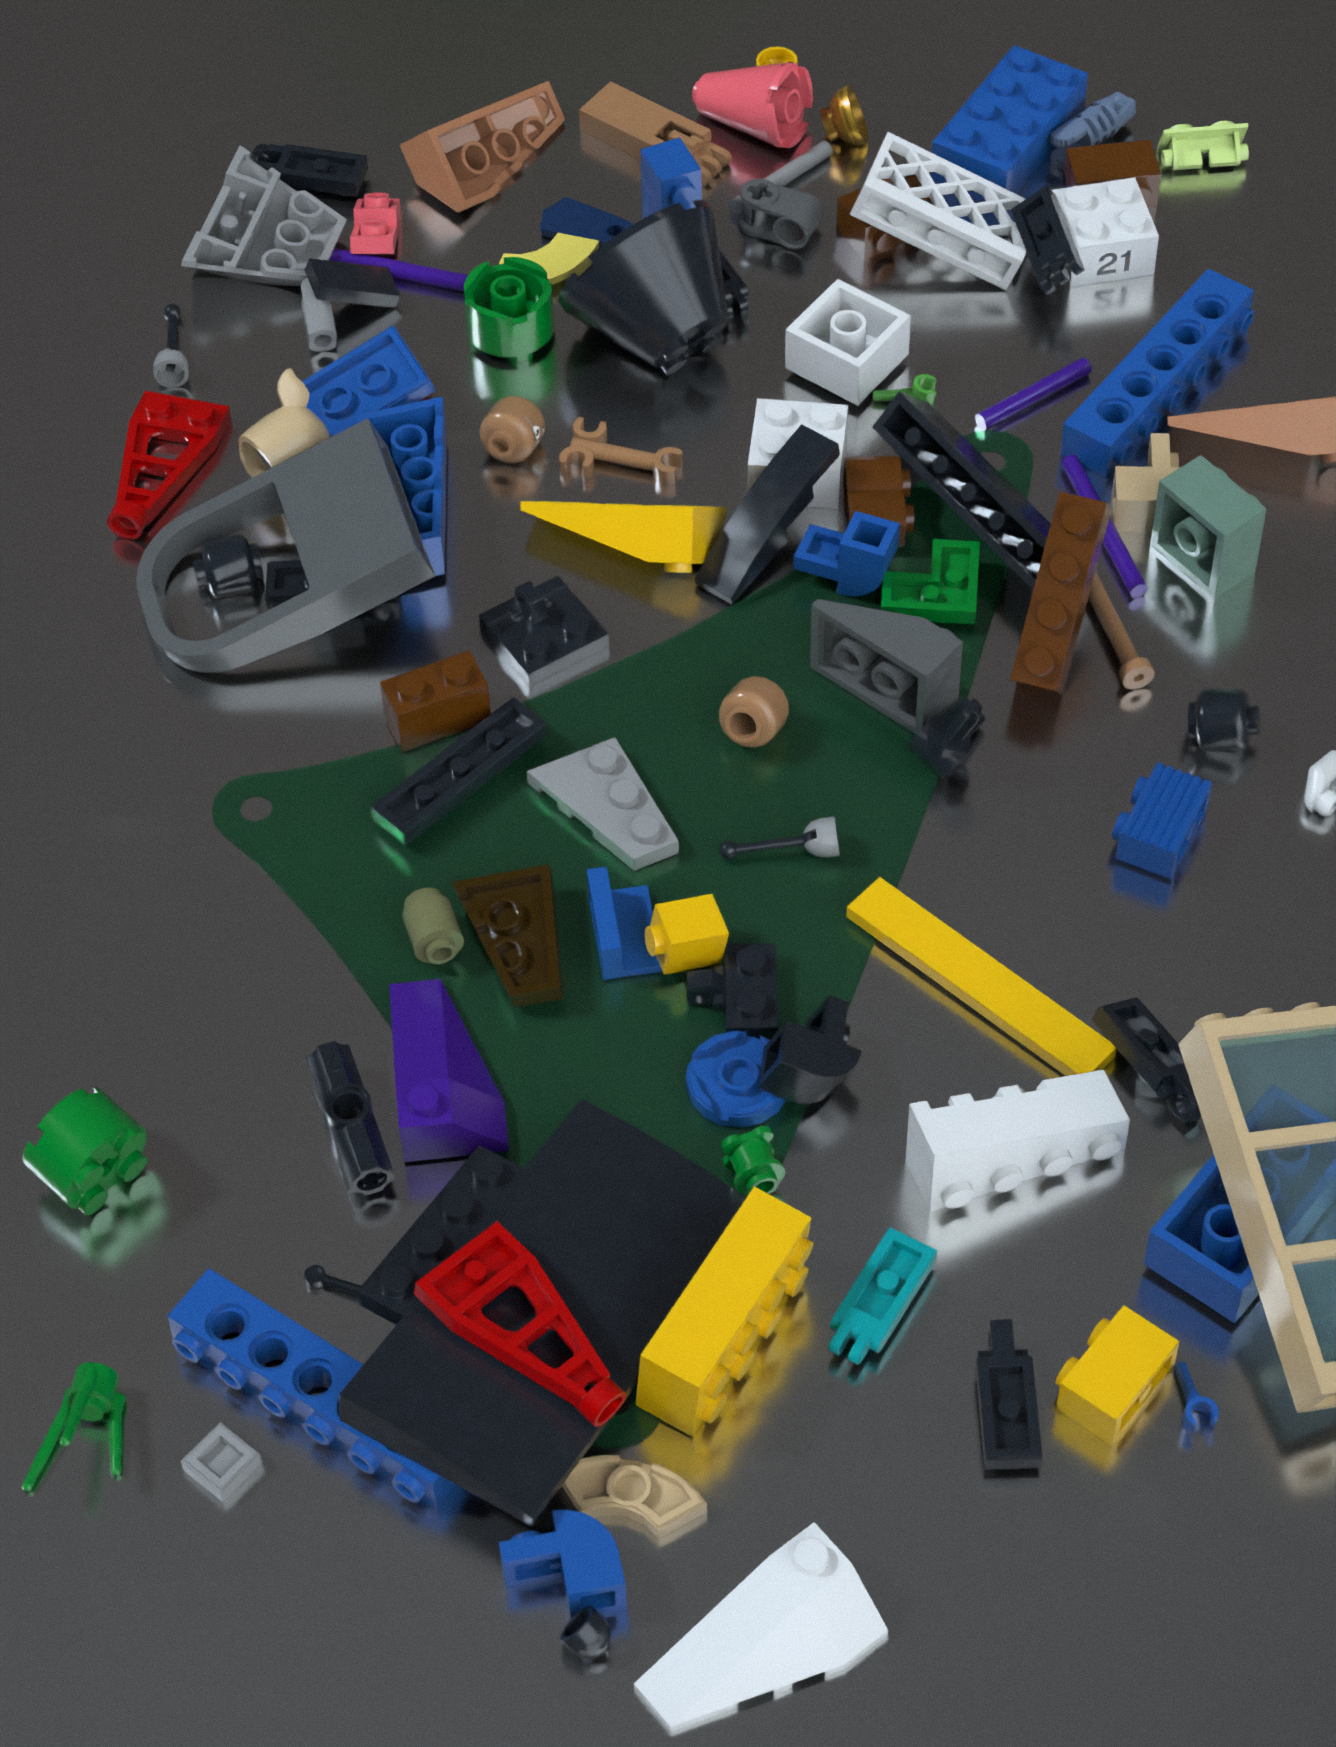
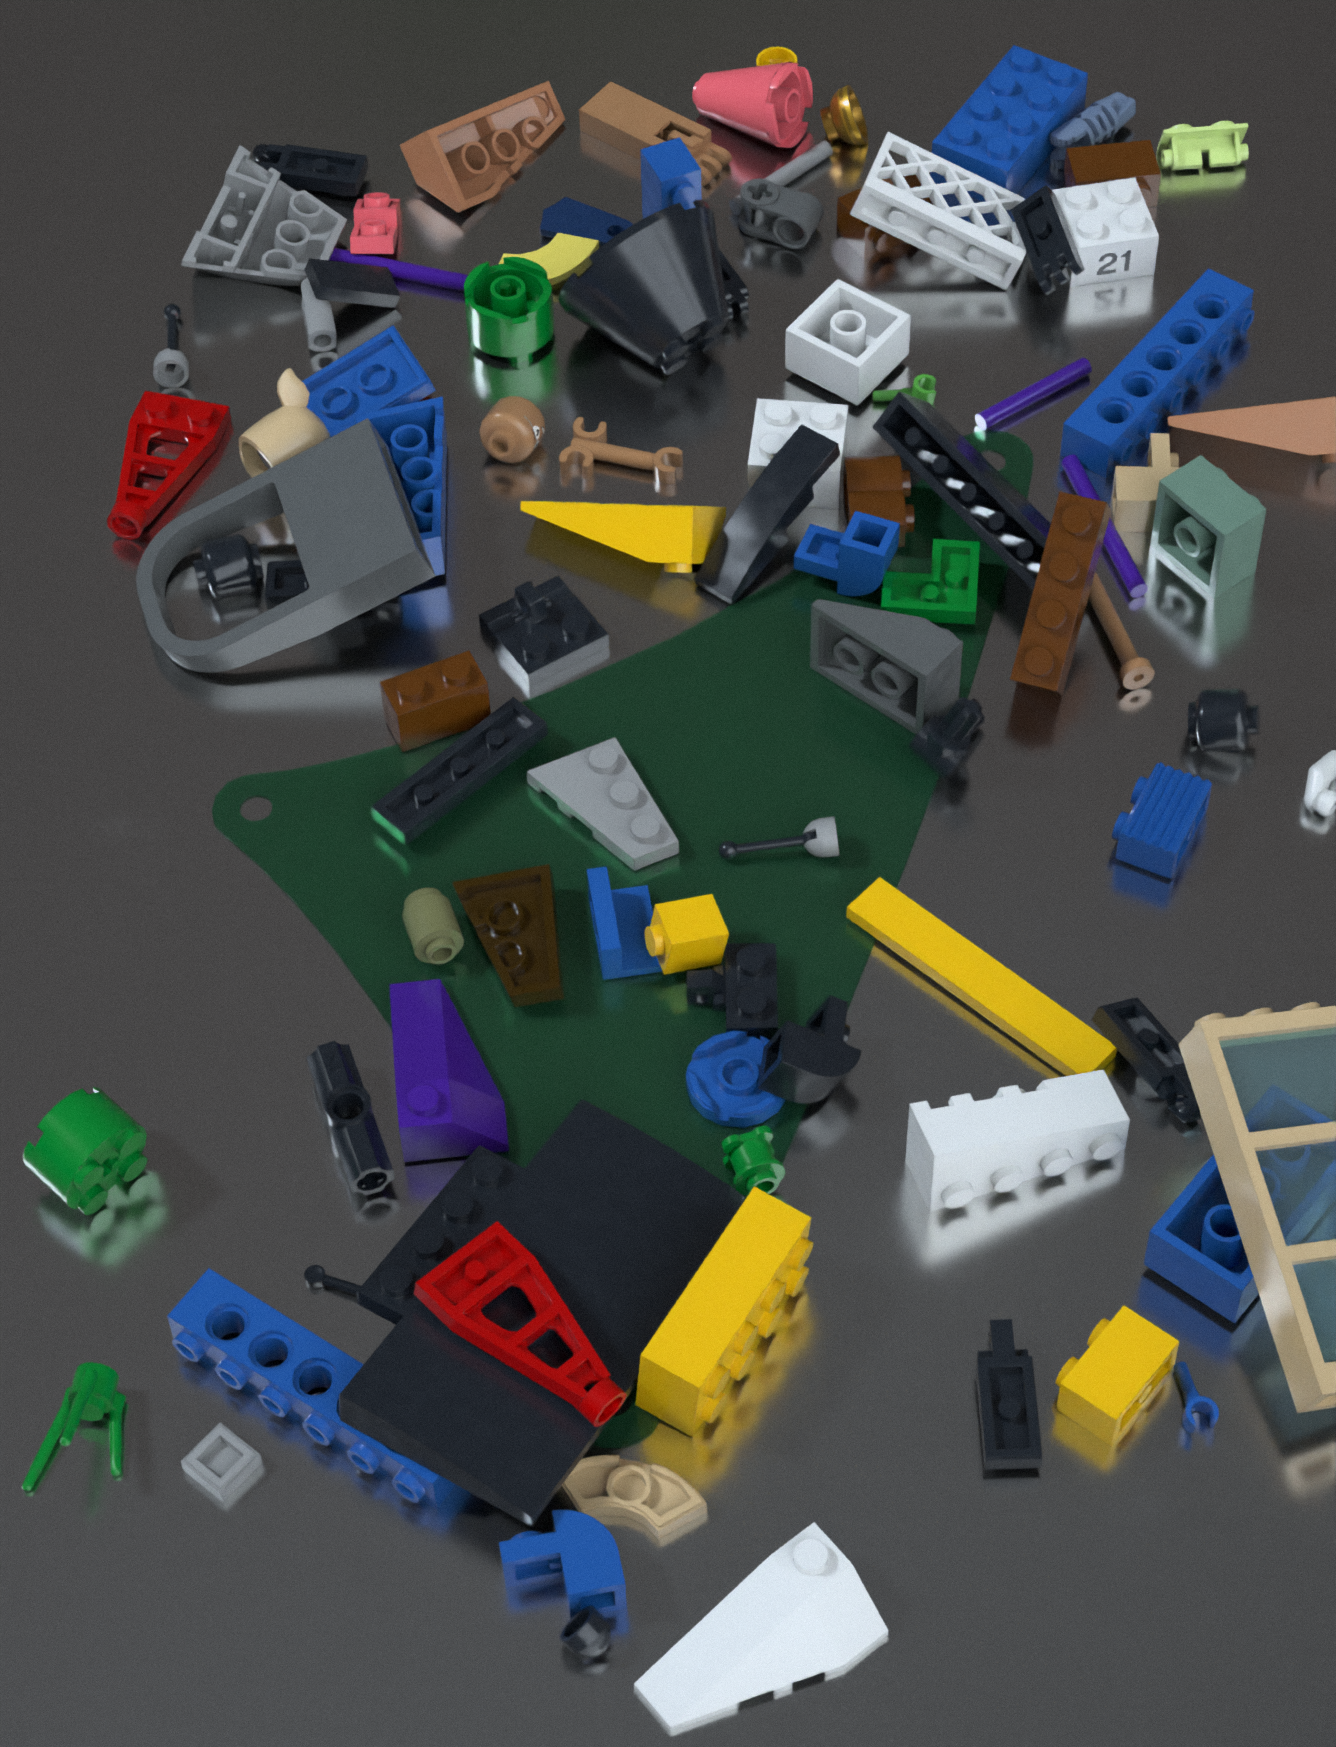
(753, 711): medium nougat head -> none
(881, 1294): teal hinge -> none

